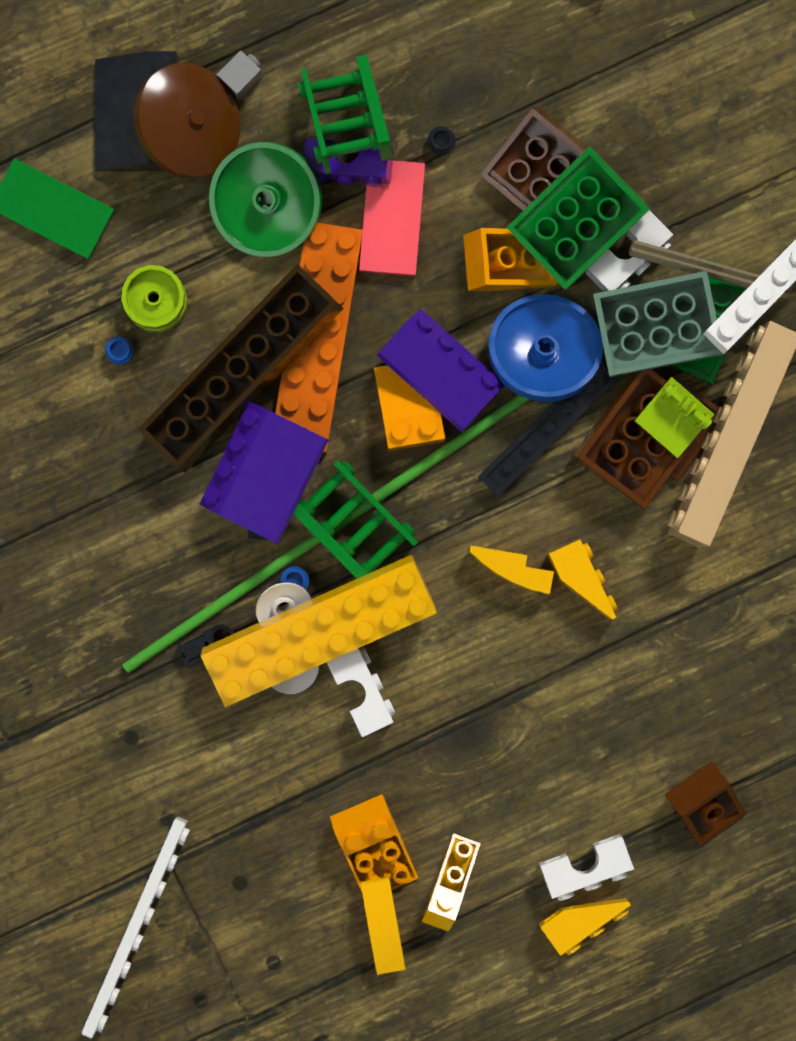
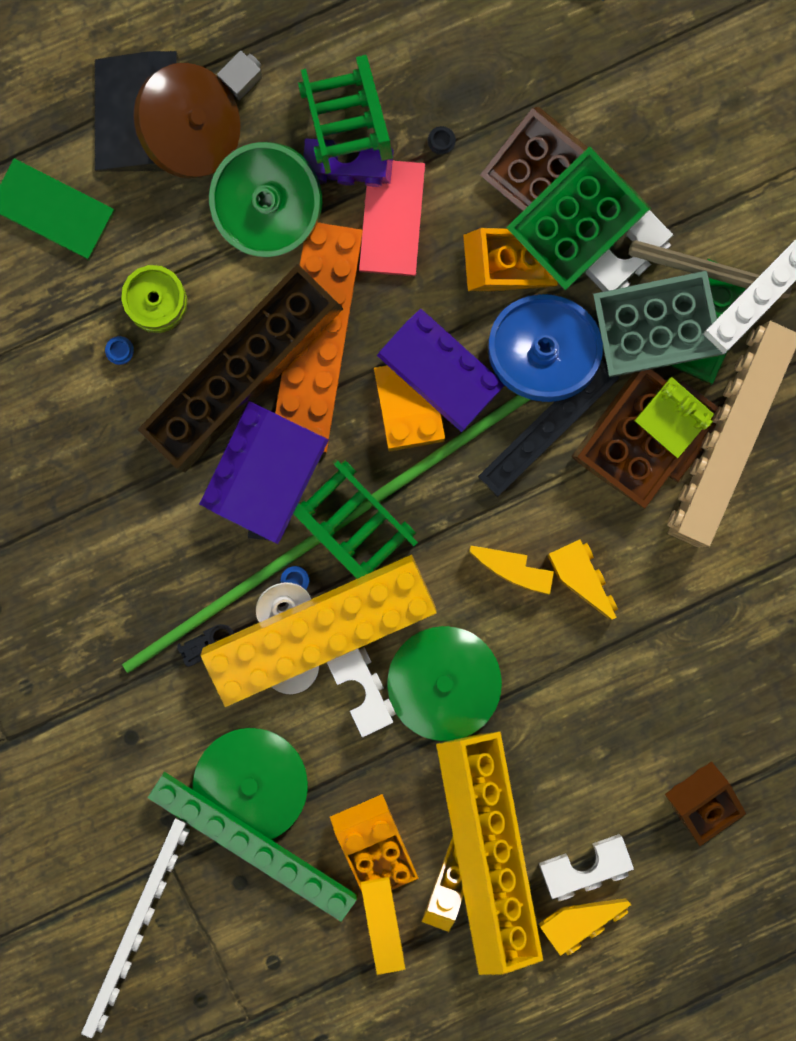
(252, 846): none -> green plate
(254, 779): none -> green dish
(444, 683): none -> green dish
(489, 853): none -> yellow brick

